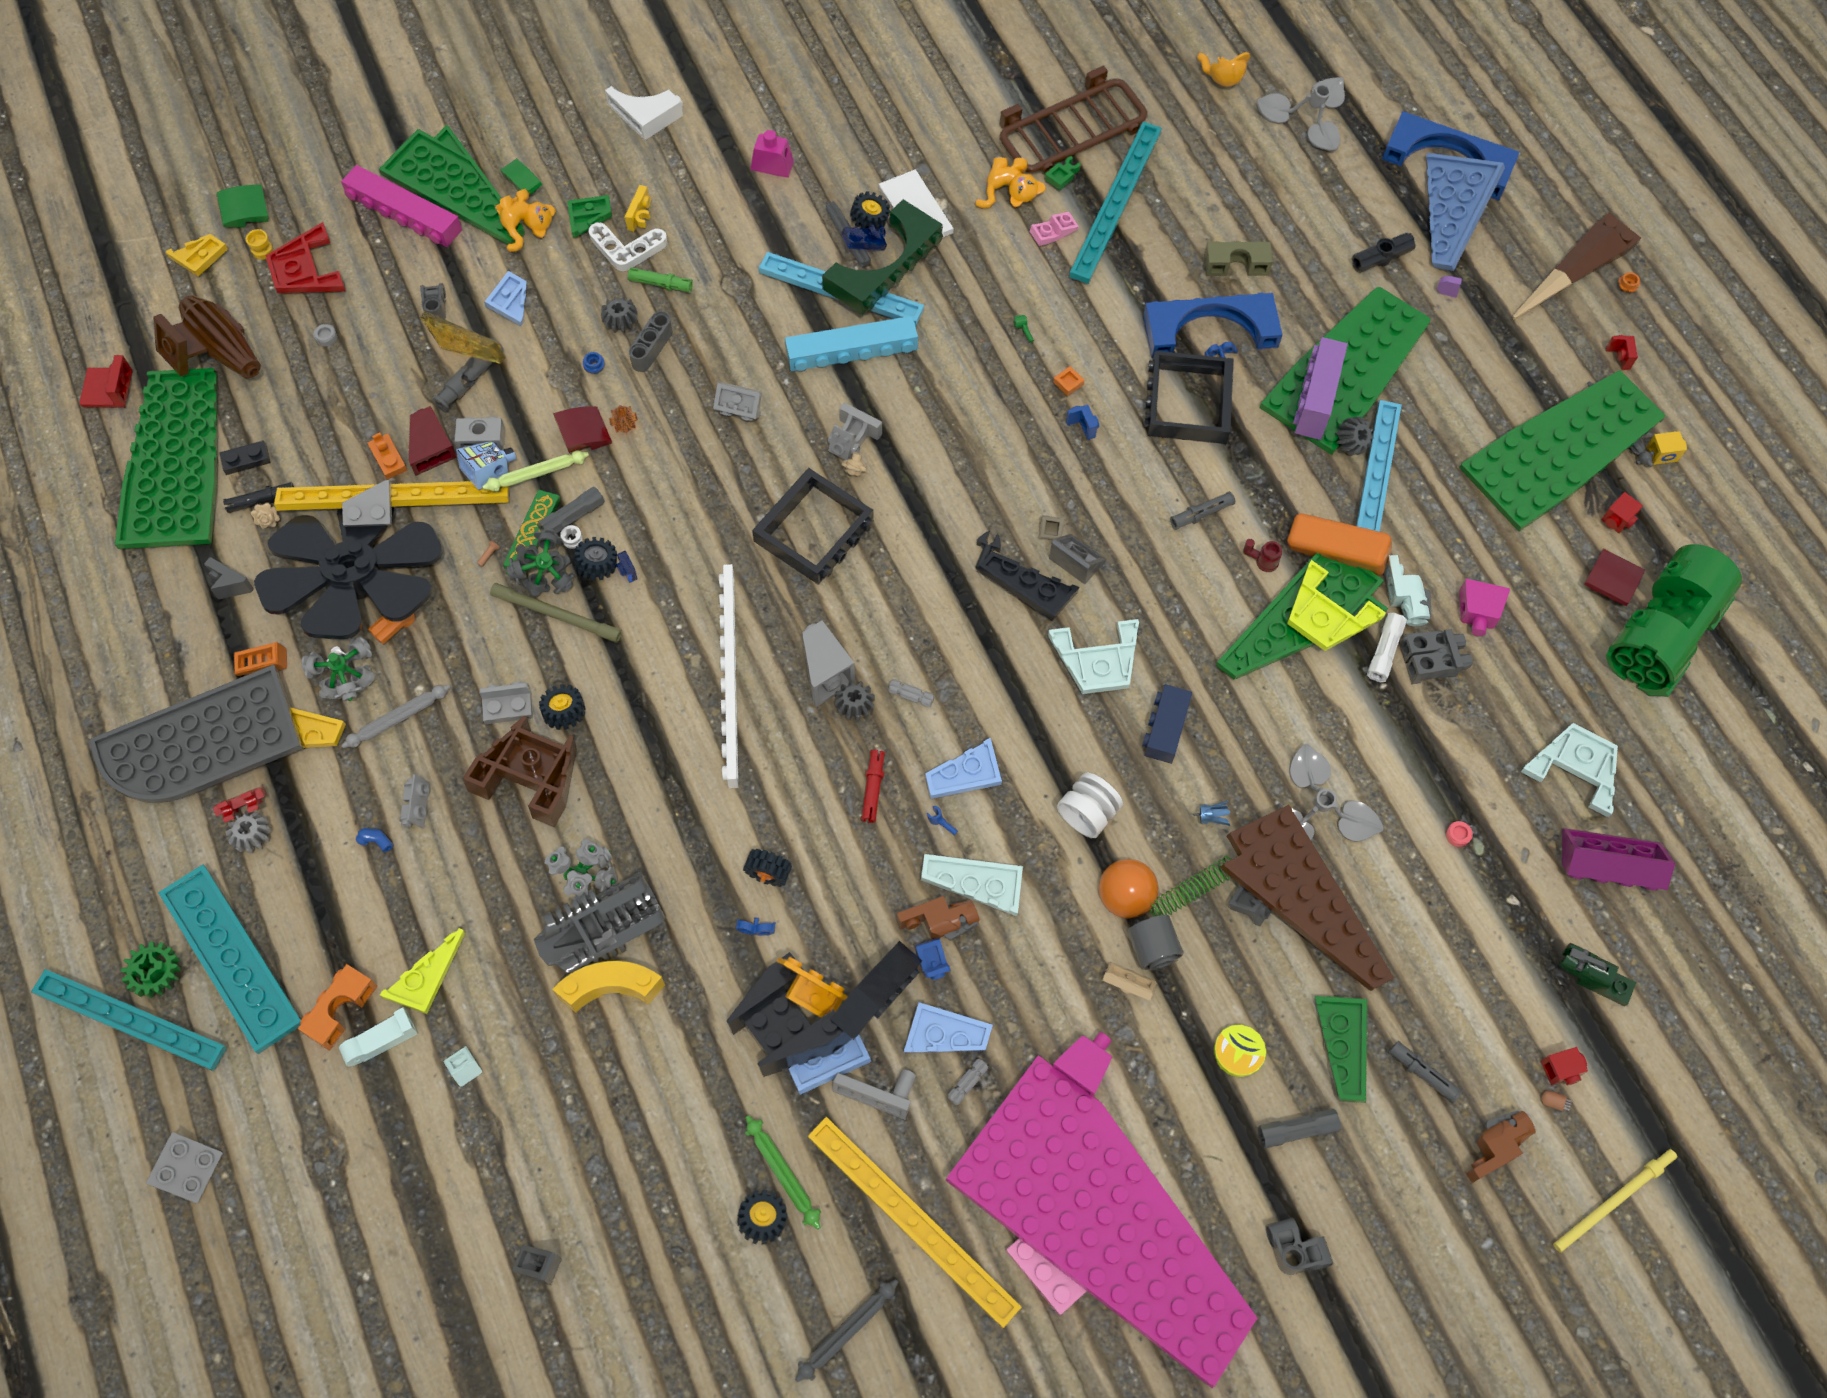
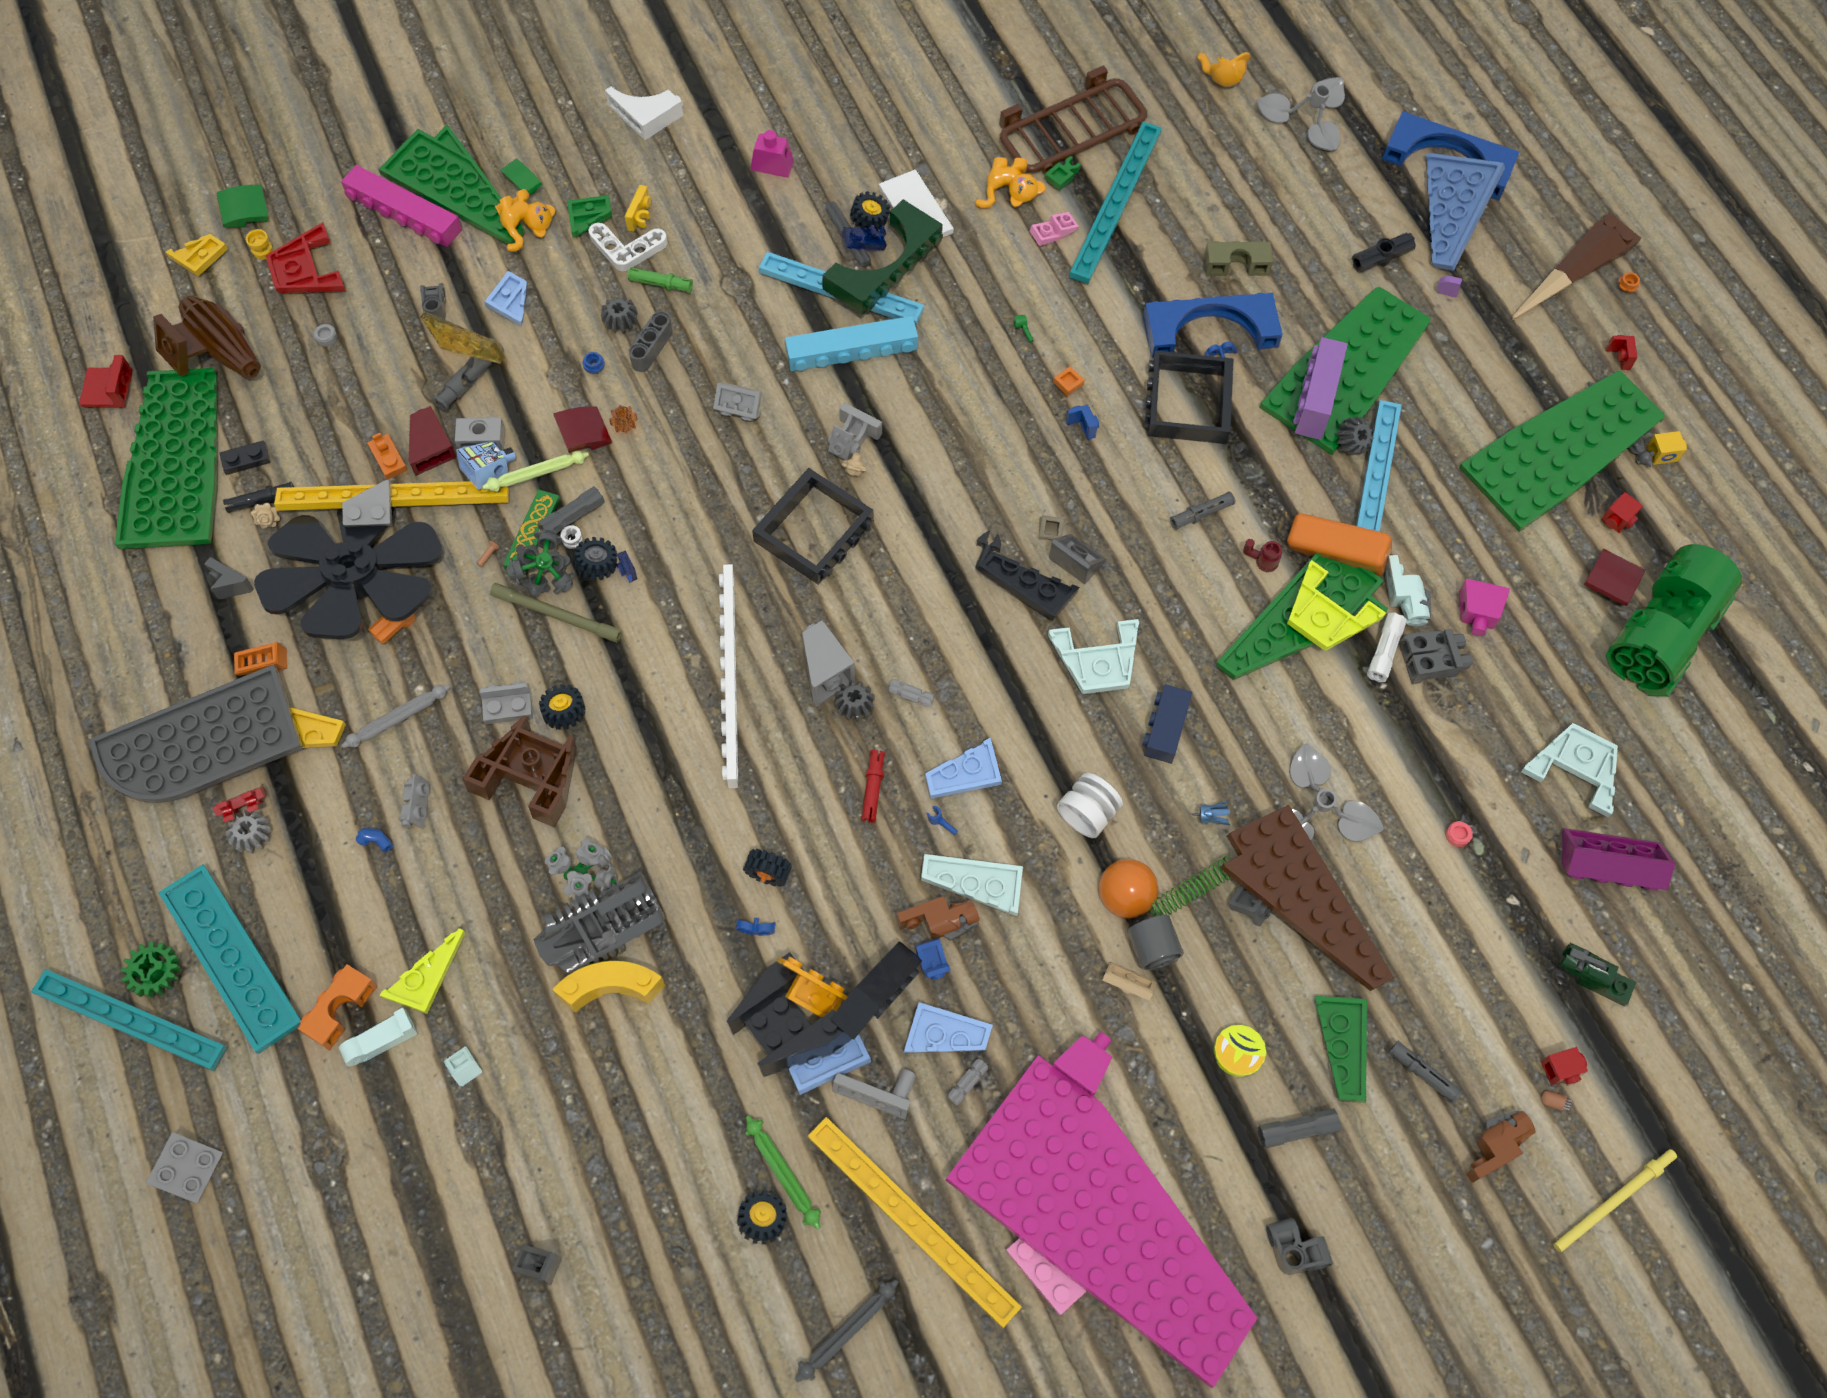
(338, 663): light grey plant -> none

